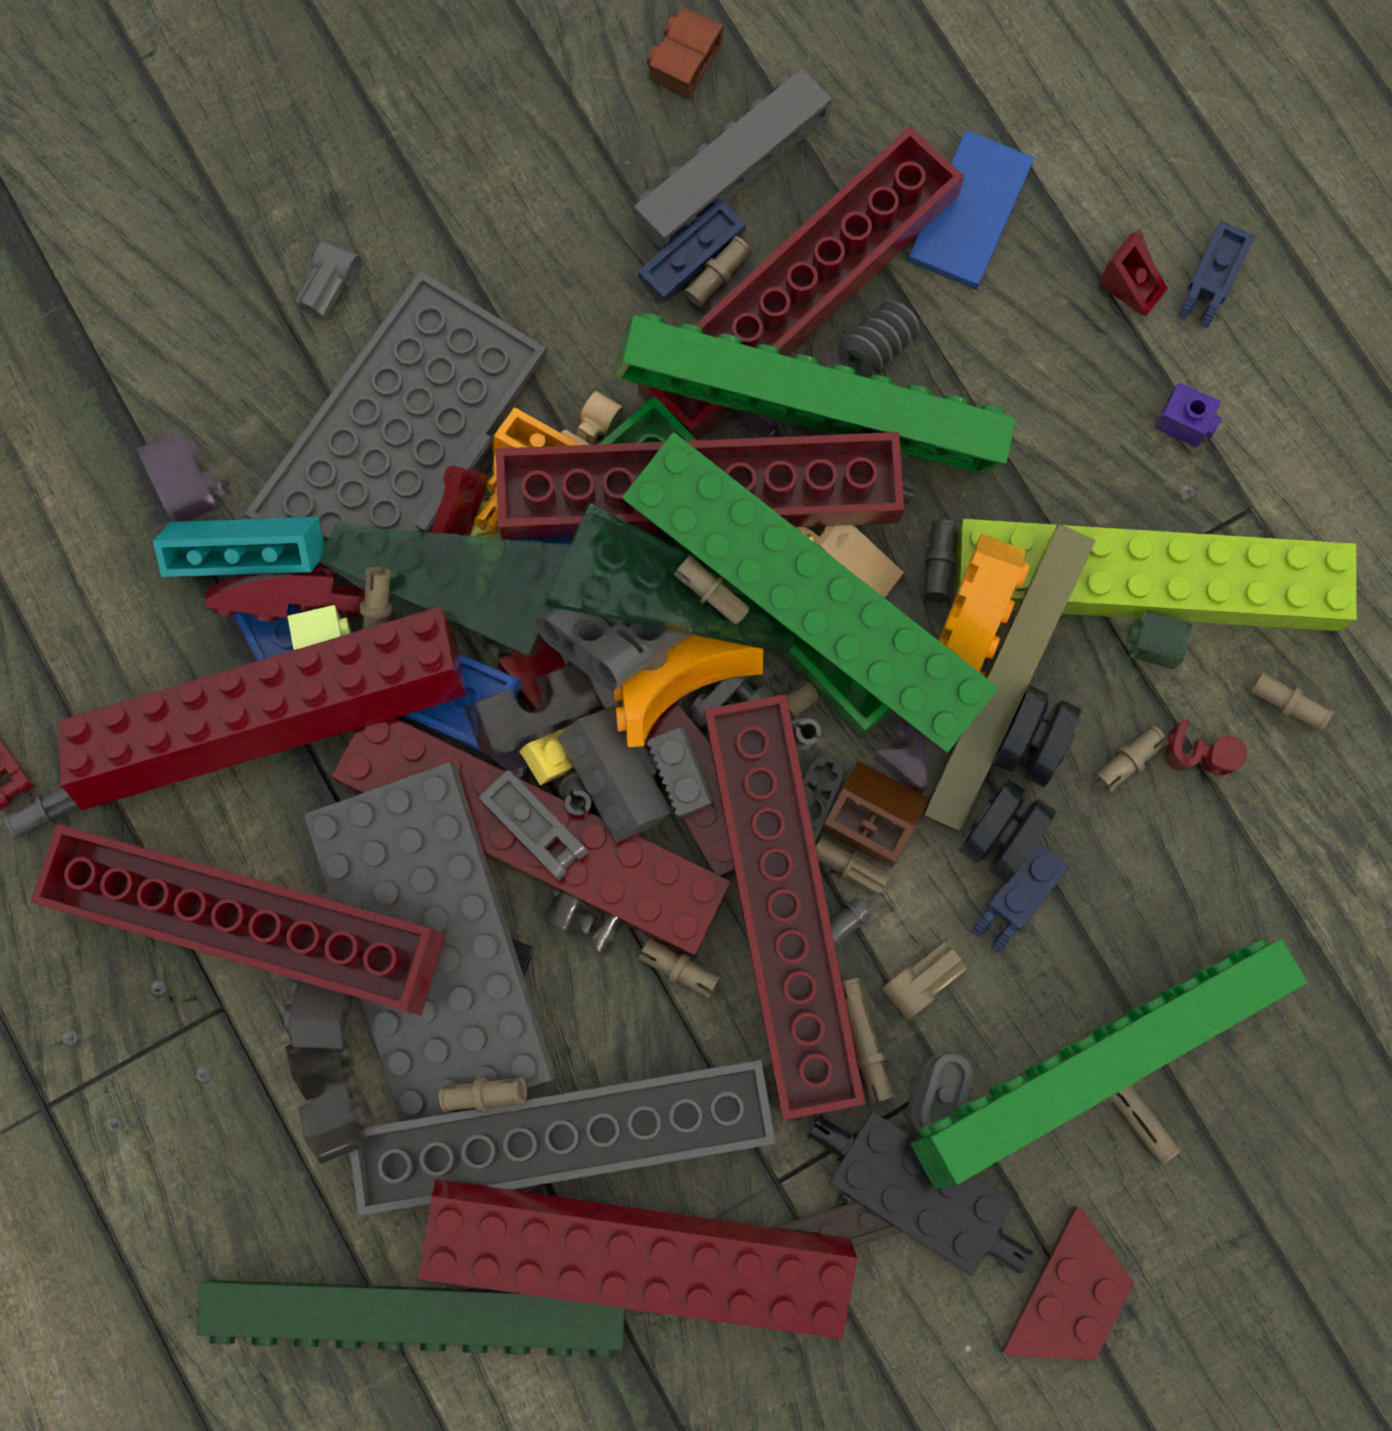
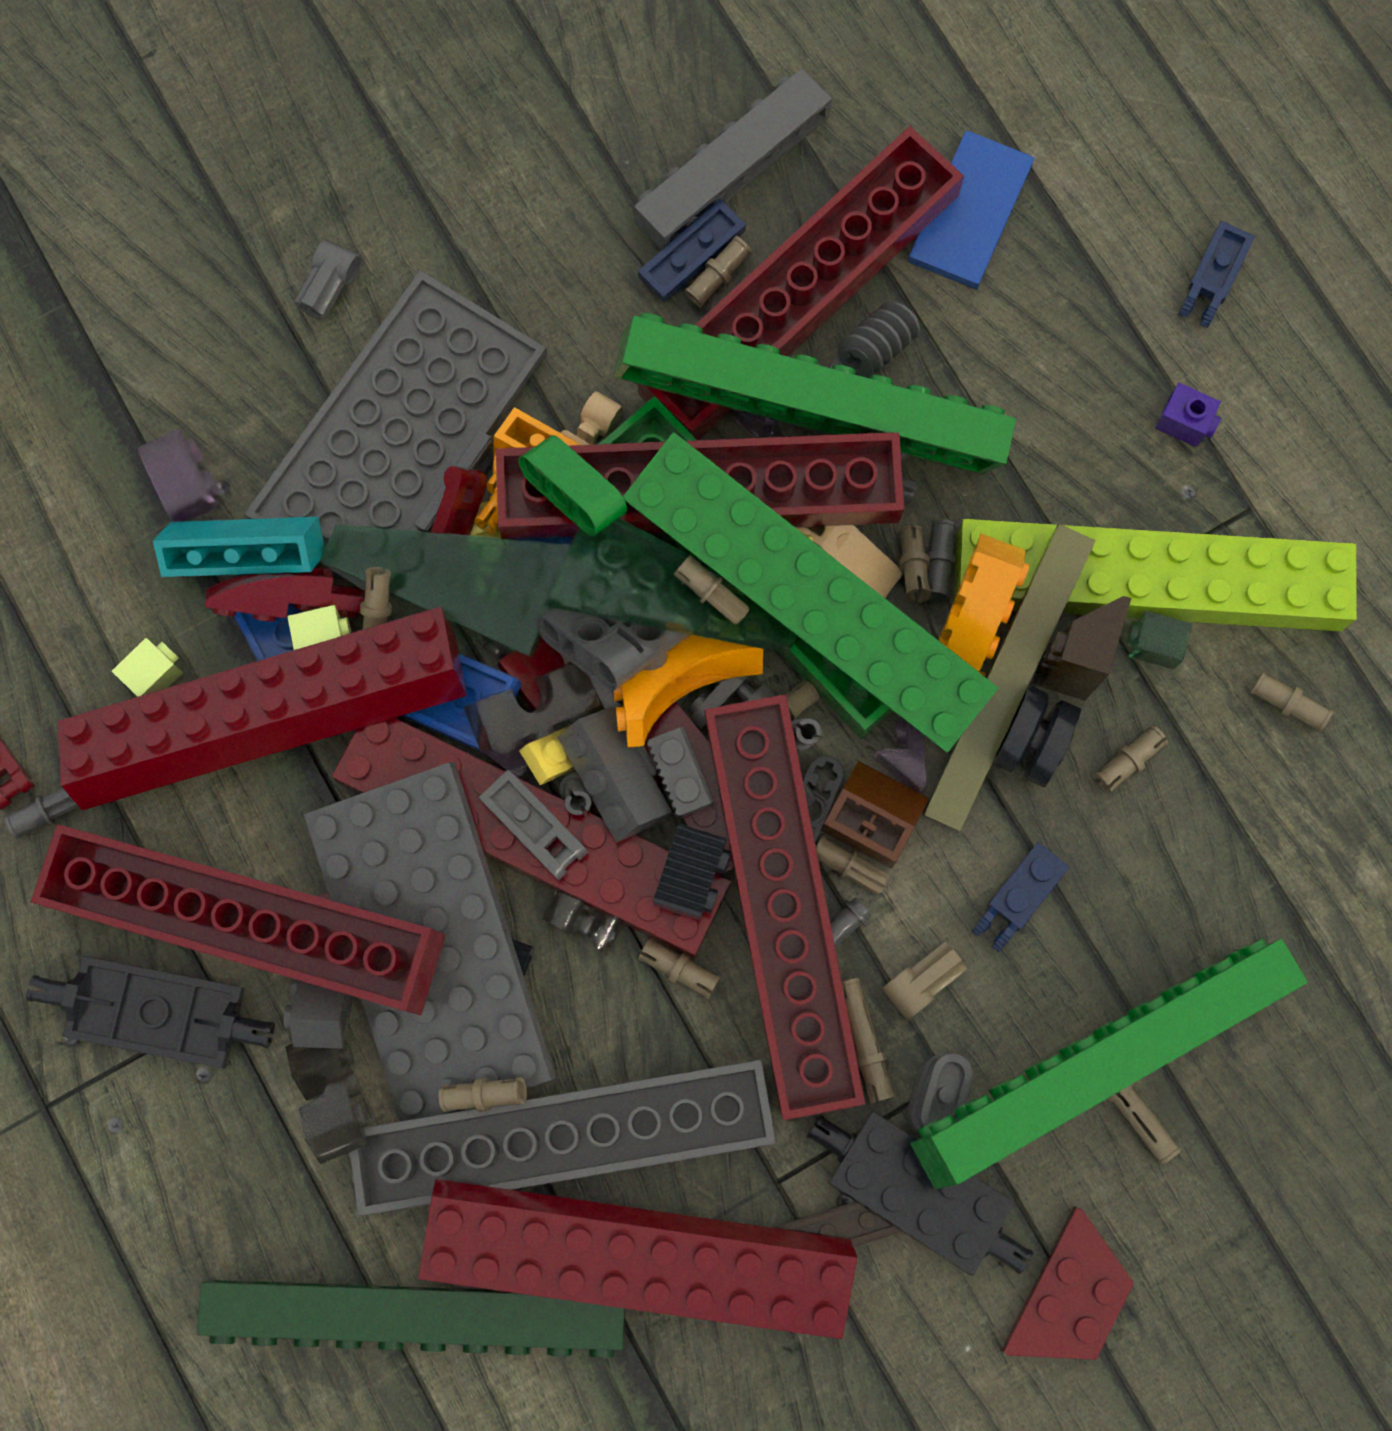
(148, 668): none -> yellowish green brick
(152, 1012): none -> black plate
(572, 485): none -> green beam
(685, 51): copper brick -> none
(690, 872): none -> black brick
(914, 564): none -> dark tan pin
(1004, 829): black wheel -> none
(1085, 651): none -> dark brown slope
(1133, 275): dark red slope -> none
(1217, 758): dark red leg -> none

